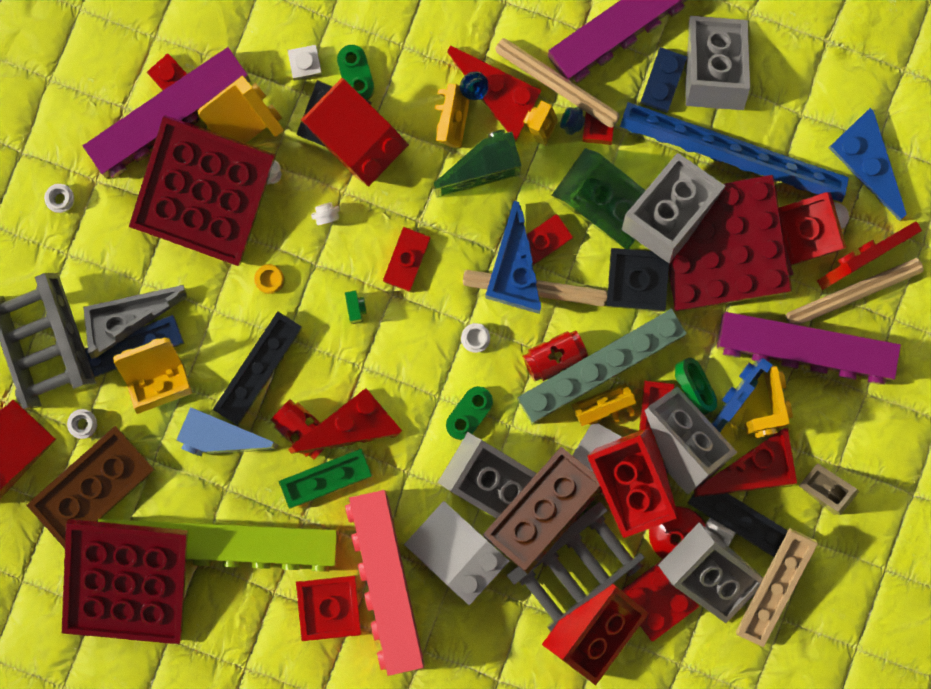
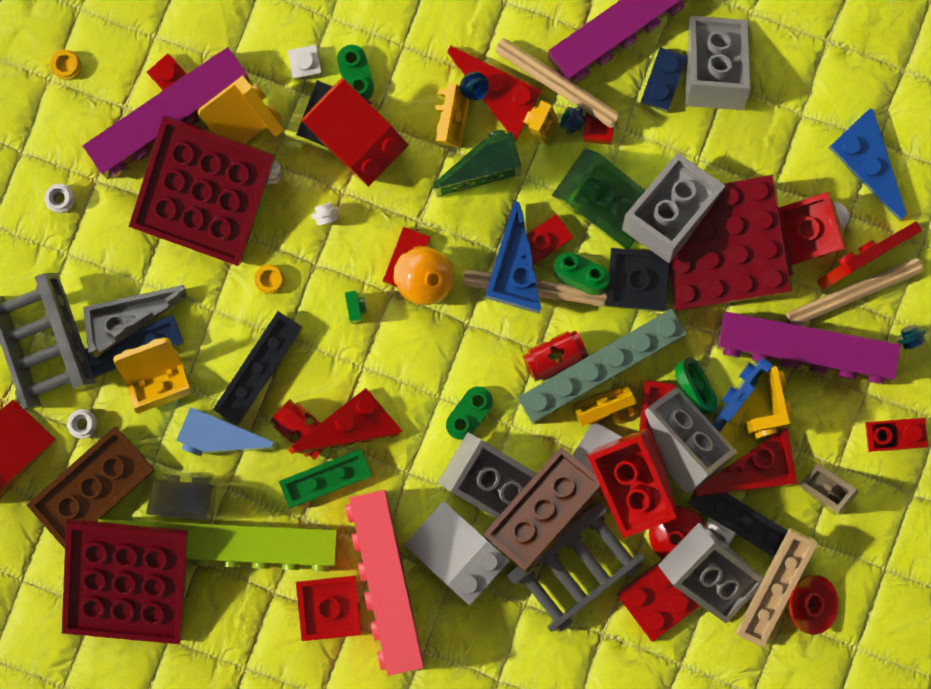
(65, 64): none -> yellow tile
(182, 499): none -> clear smoke slope
(424, 275): none -> light orange cylinder
(475, 338): white plate -> none
(581, 273): none -> green plate
(596, 632): red slope -> none
(733, 151): blue plate -> none
(822, 606): none -> red dish
(896, 435): none -> red slope
(912, 336): none -> plate

